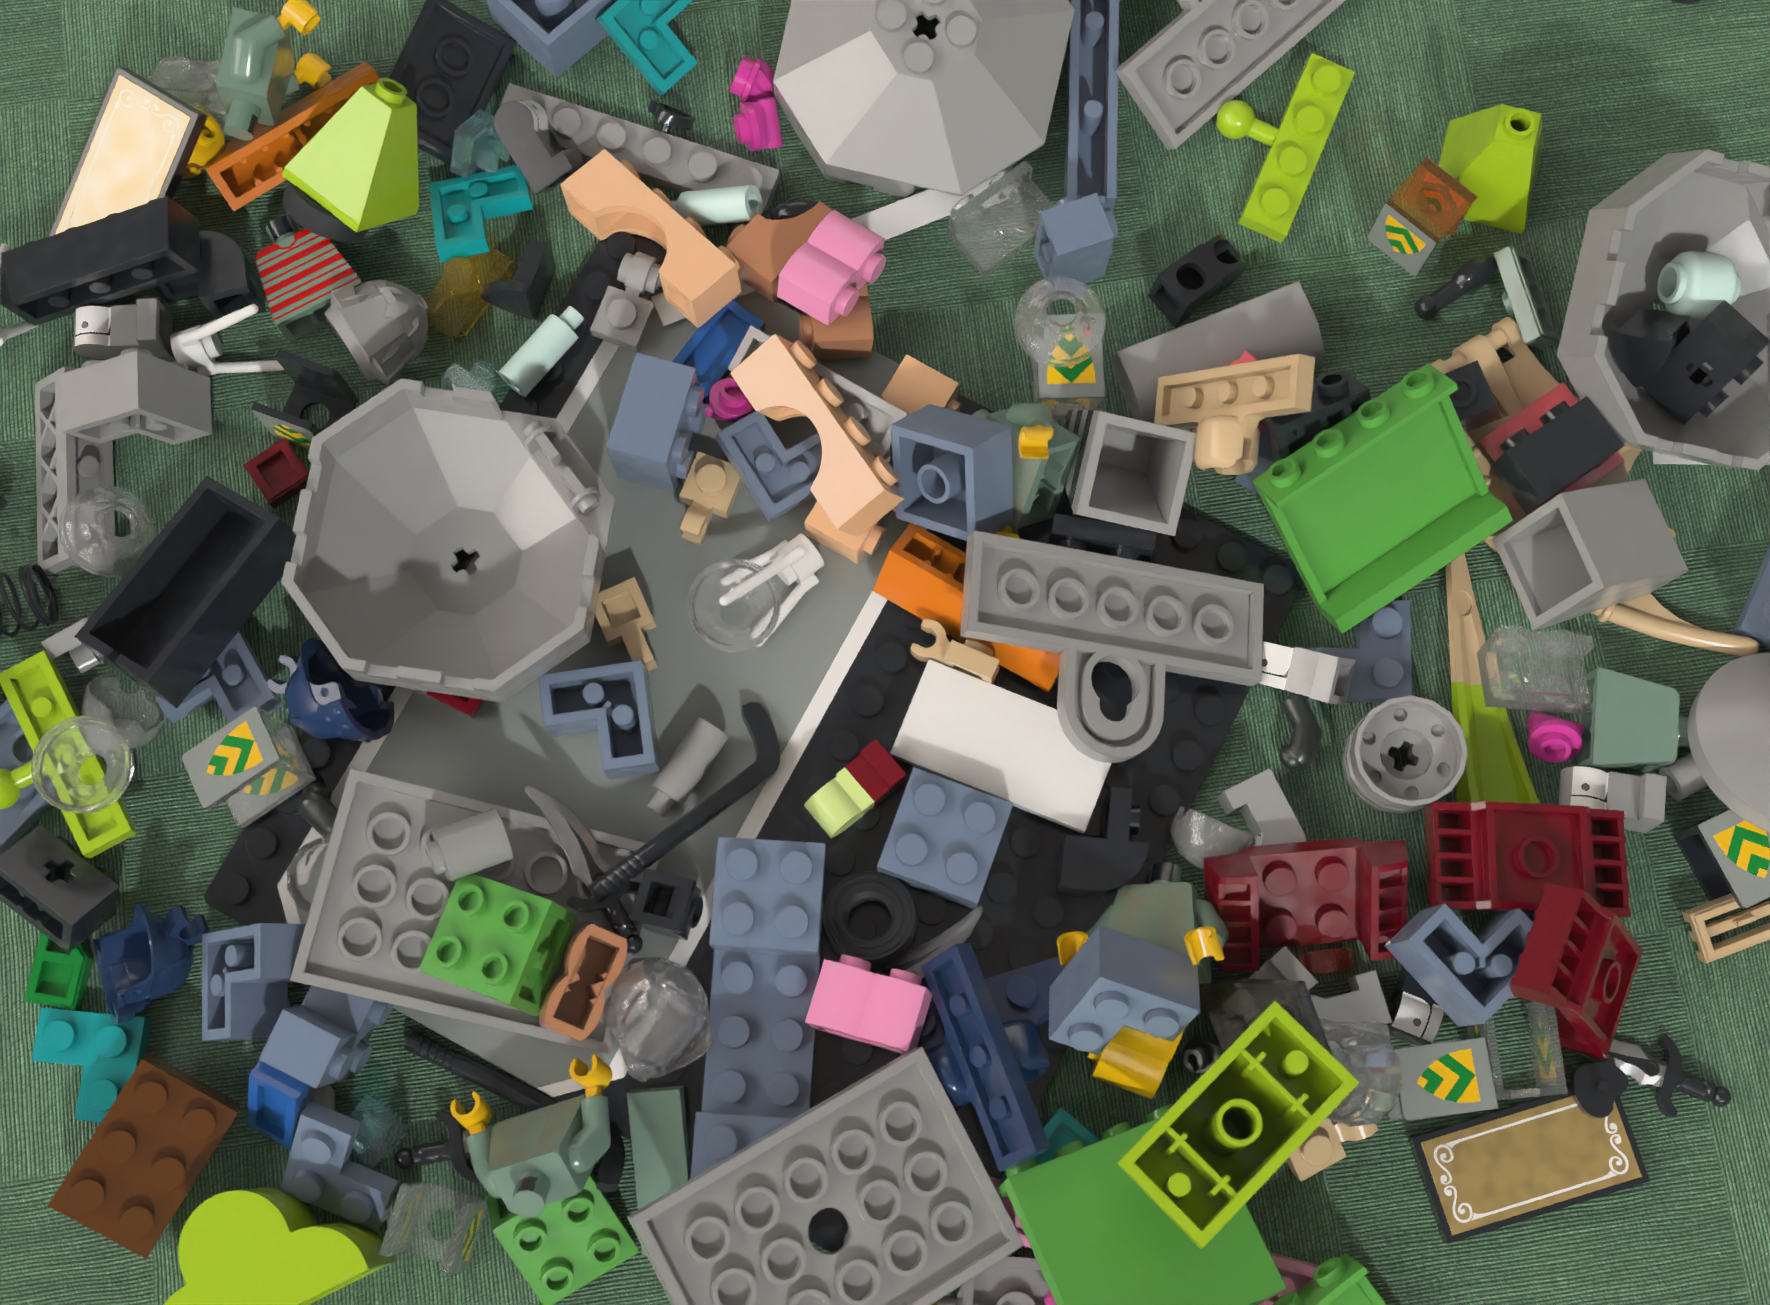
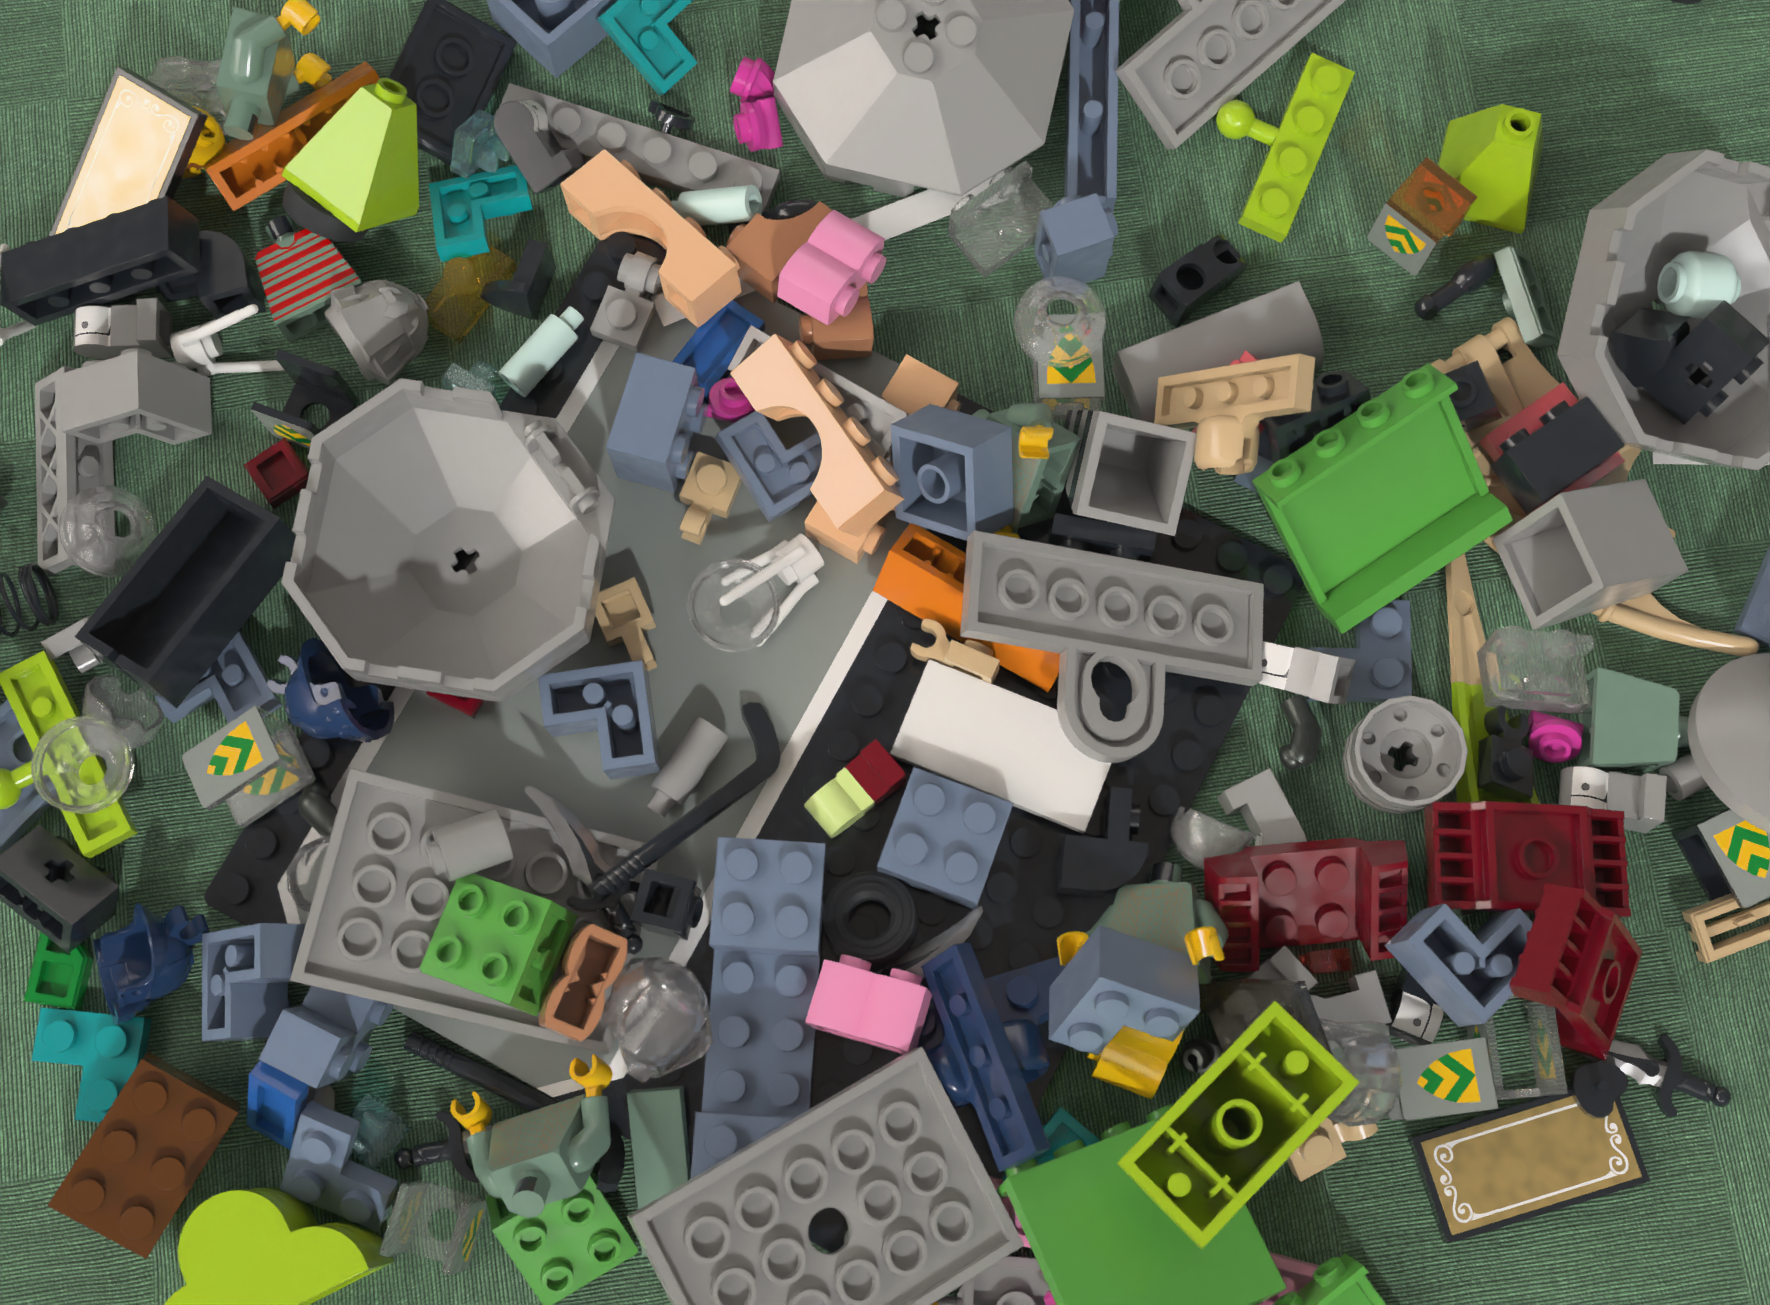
(1503, 762): none -> black plate

